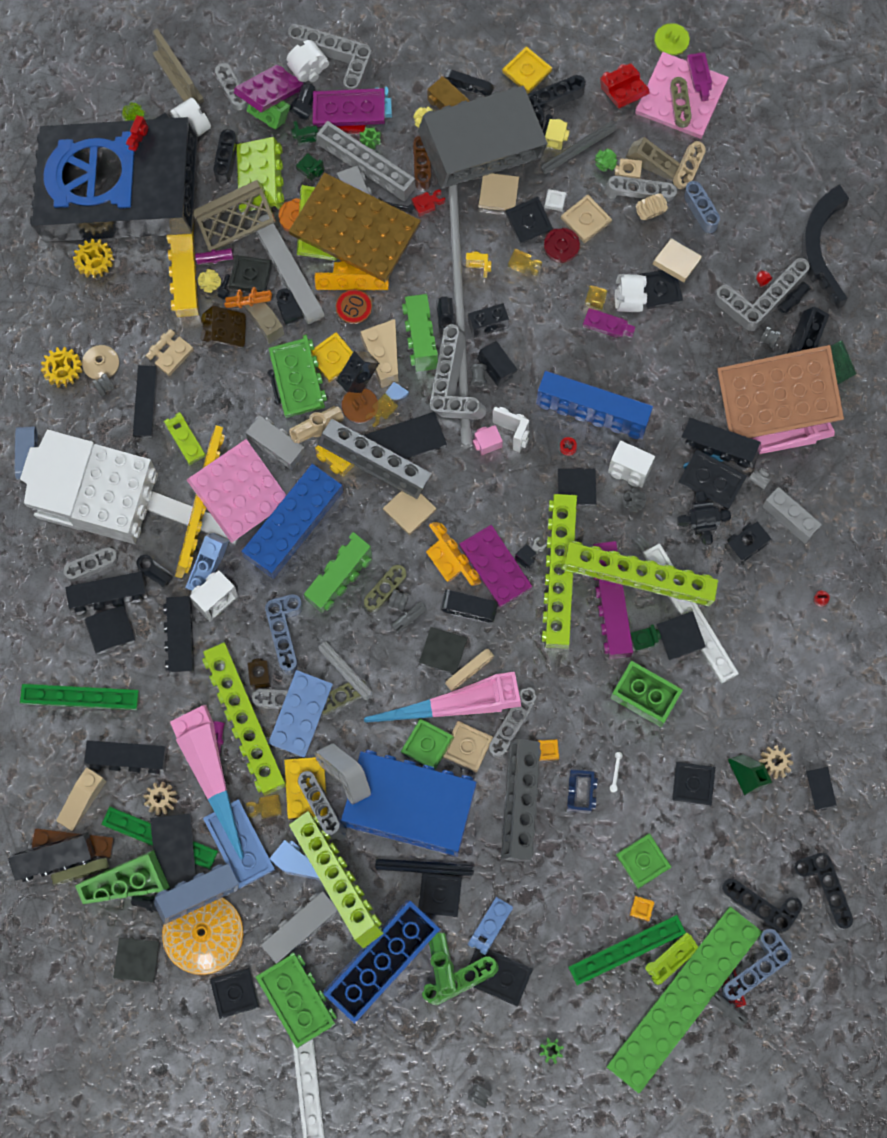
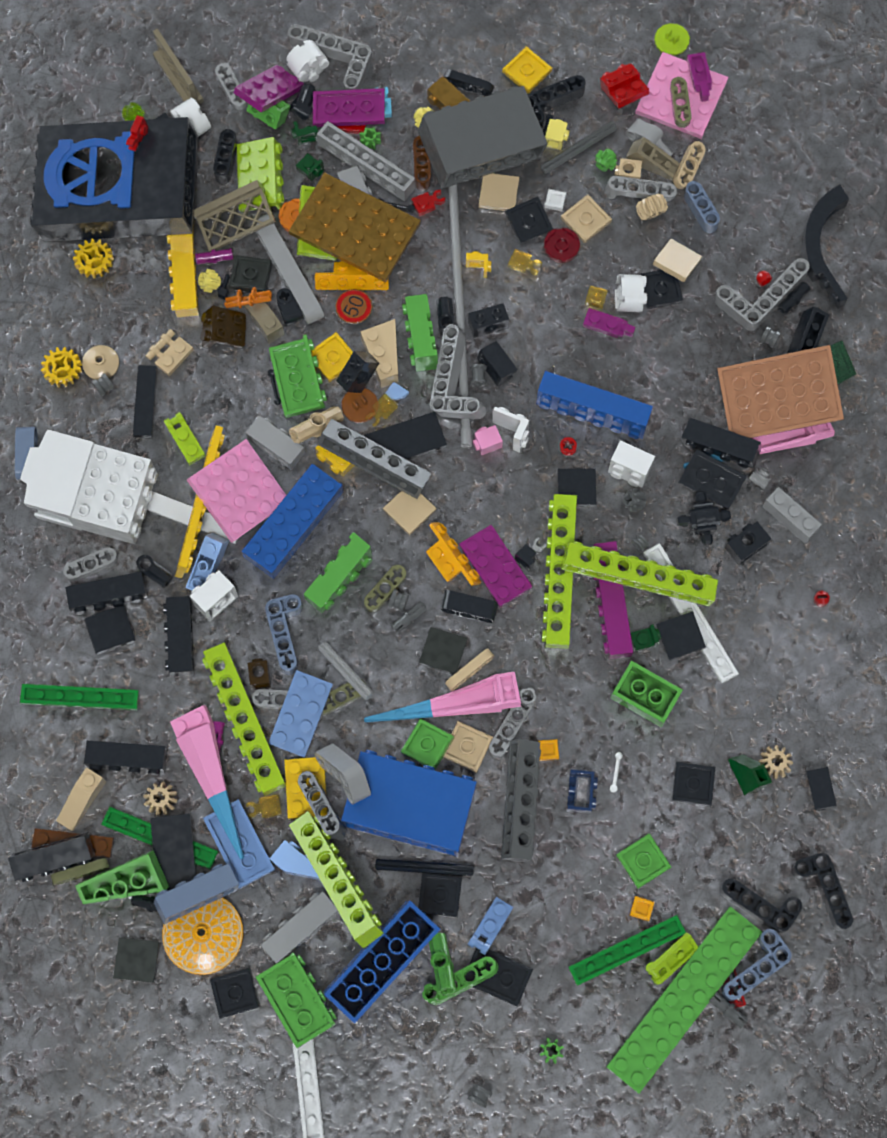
(650, 131): none -> light grey beam

